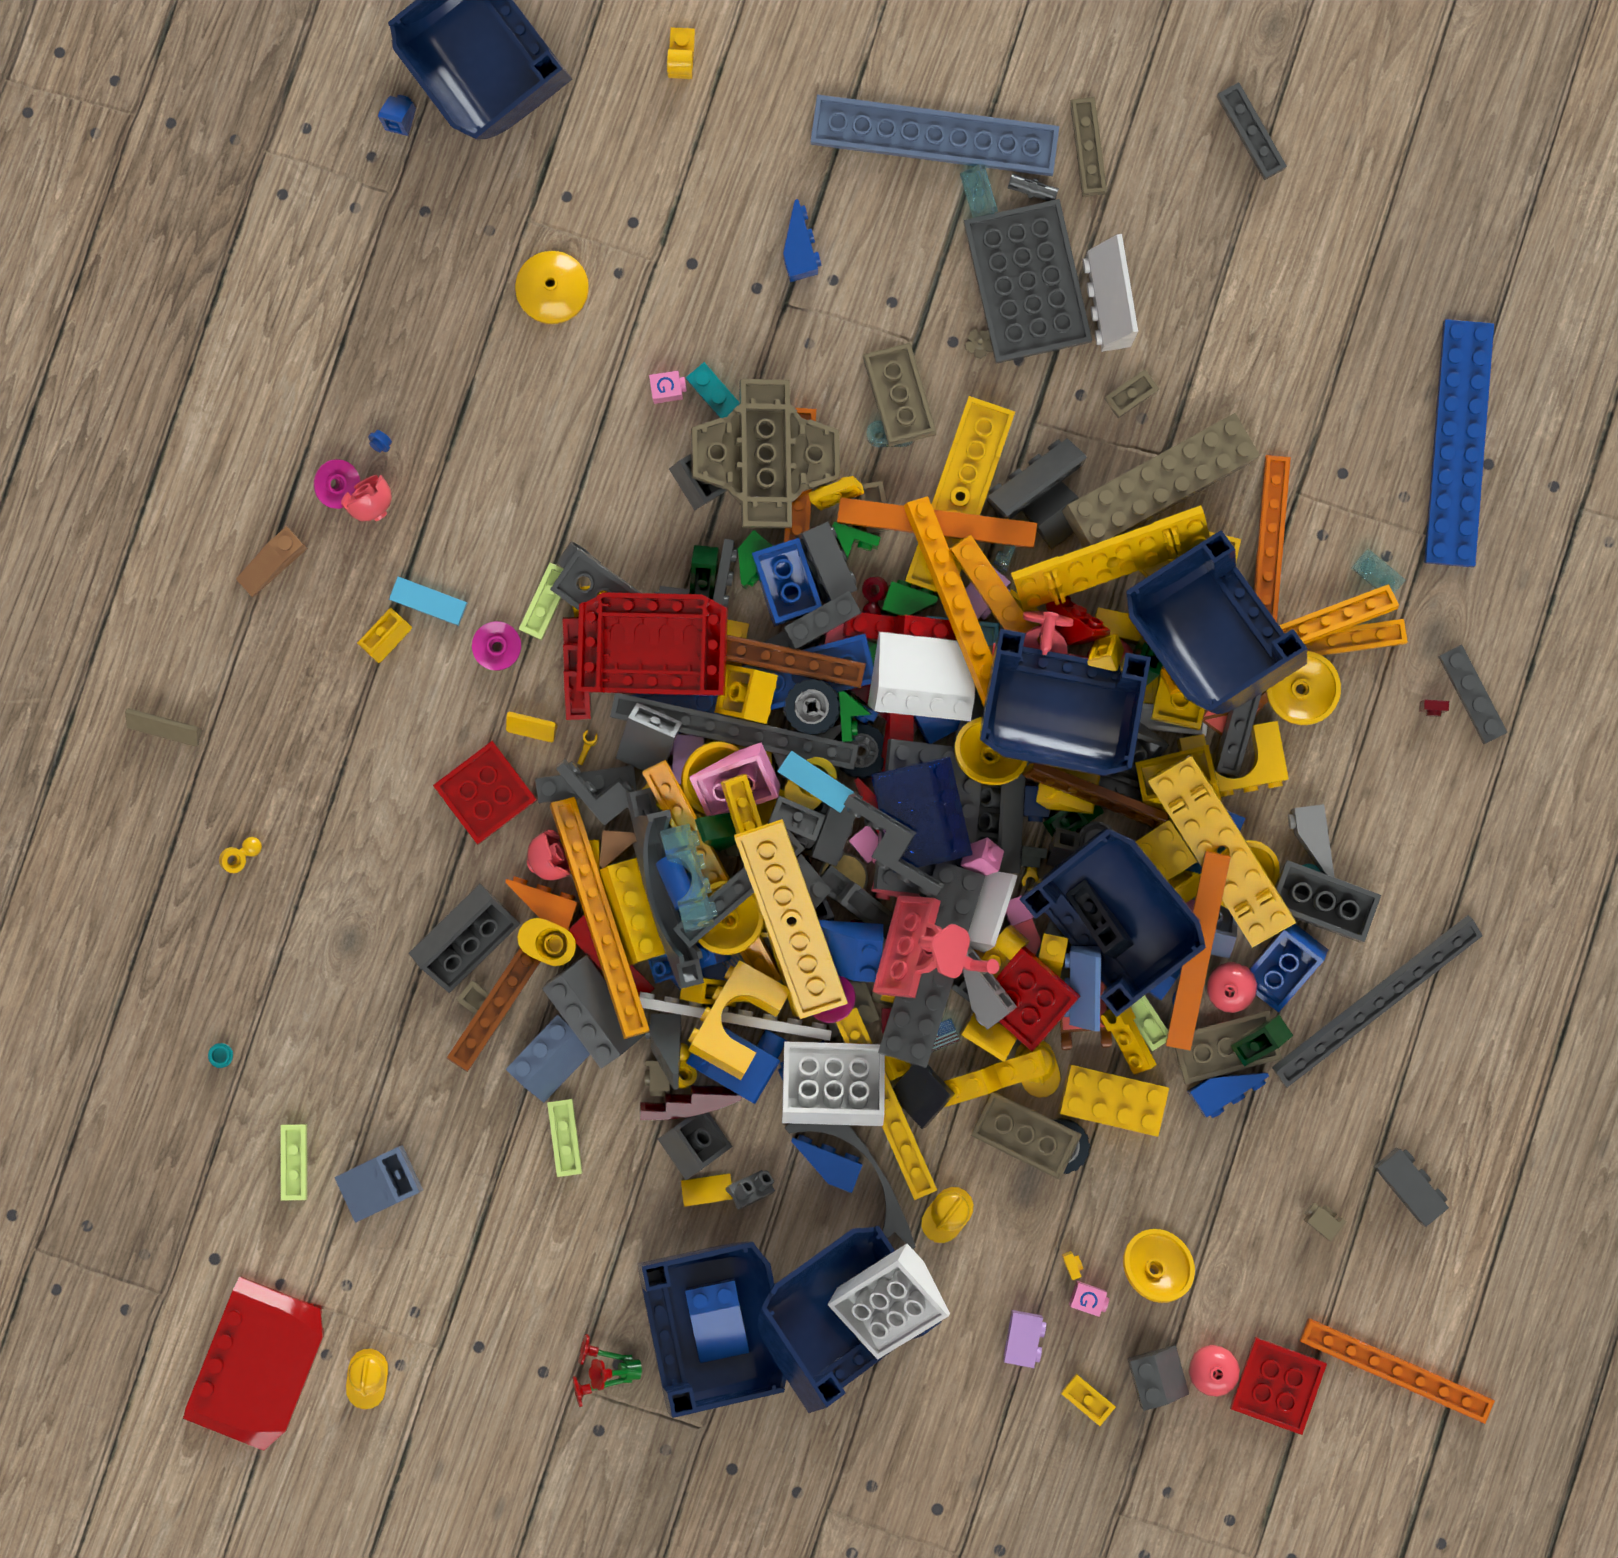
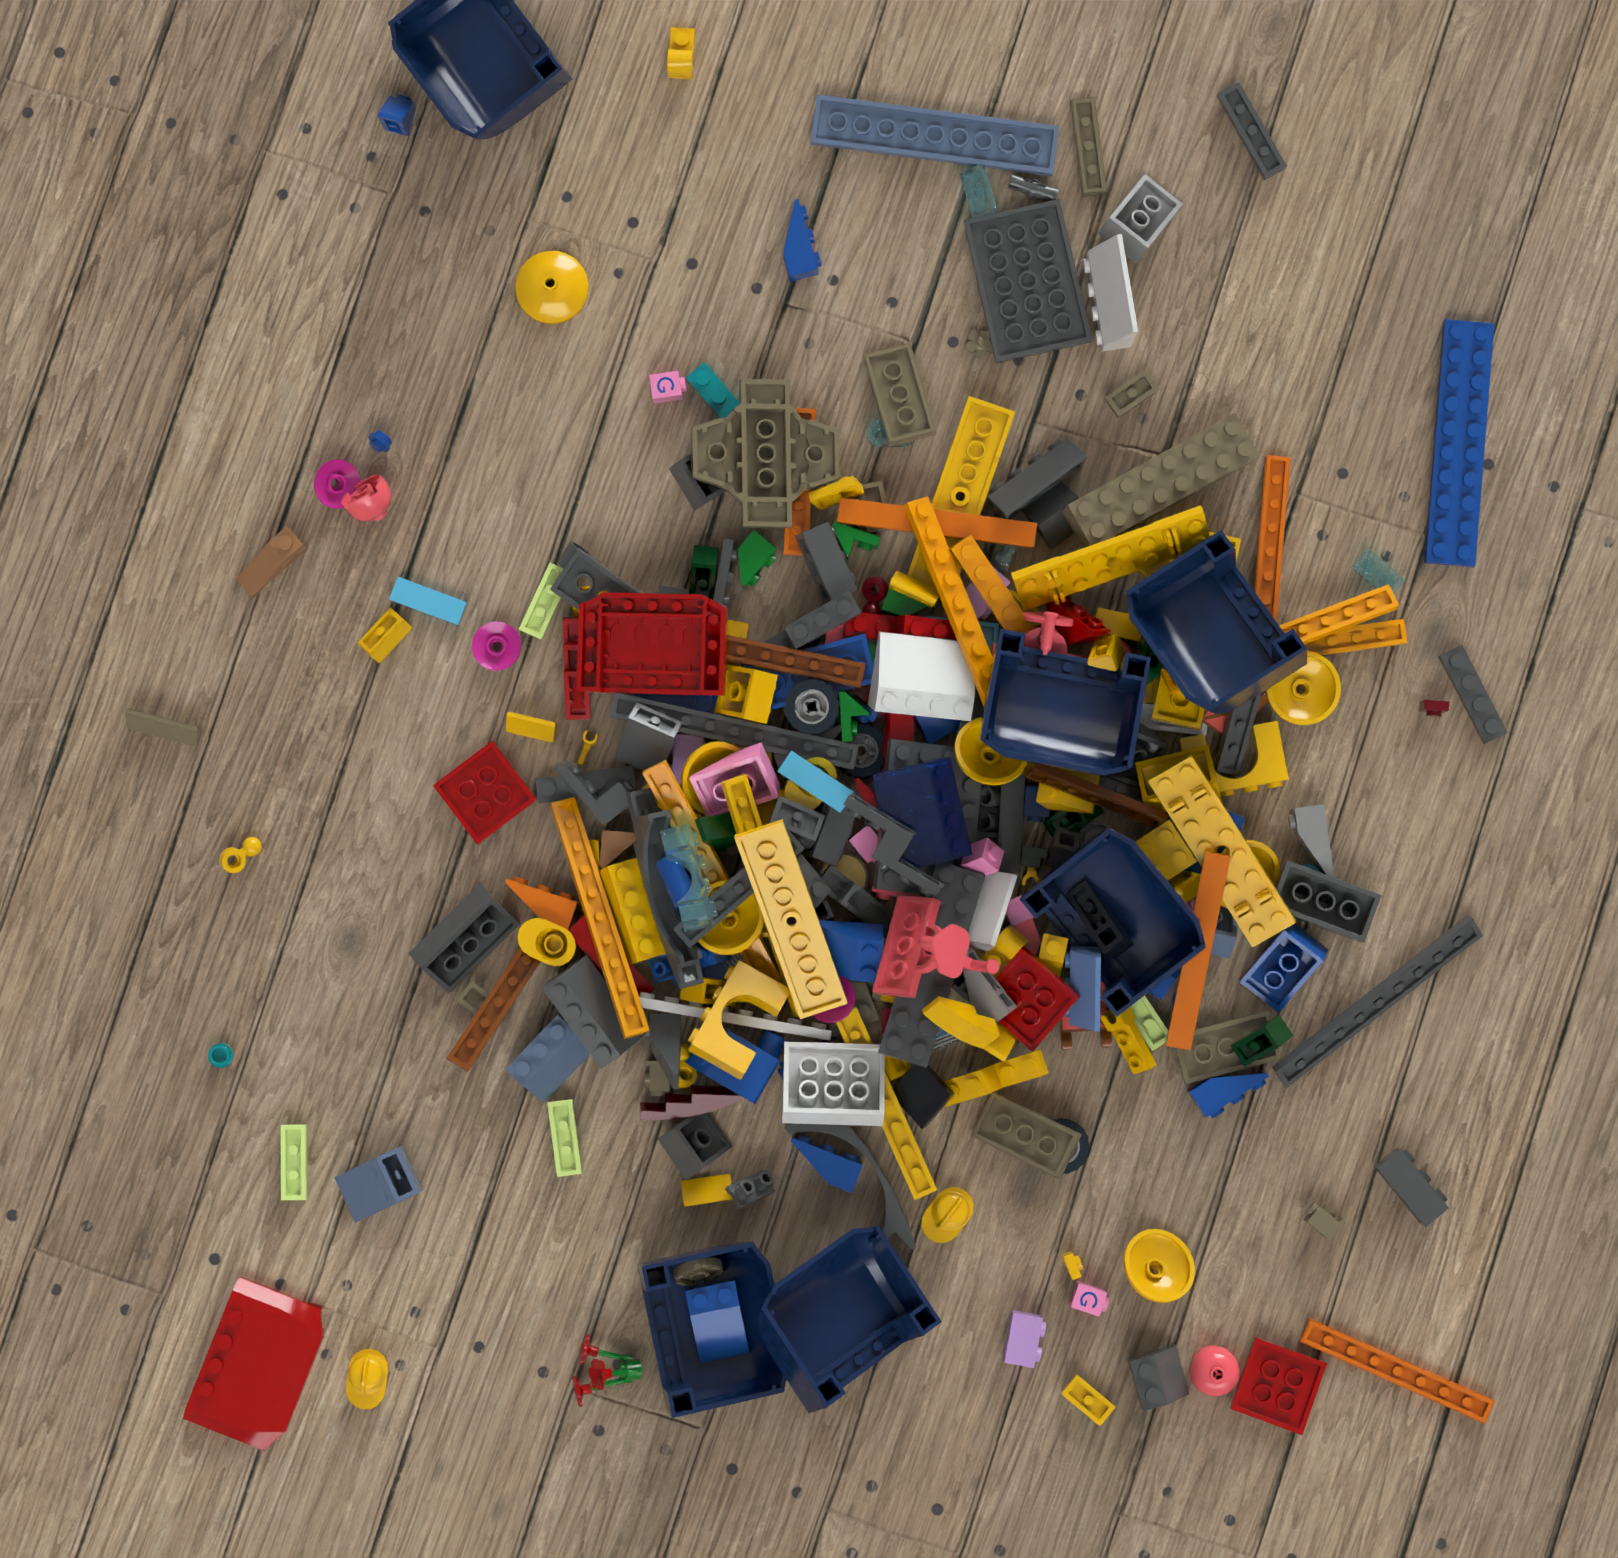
(547, 857): coral cylinder -> none
(703, 1268): none -> dark tan tile
(786, 582): blue slope -> none
(890, 1302): white slope -> none
(914, 589): none -> yellow slope
(962, 1021): none -> yellow slope
(1046, 1084): yellow piece -> none
(1113, 1100): yellow brick -> none
(1141, 217): none -> light grey slope
(1231, 976): coral cylinder -> none

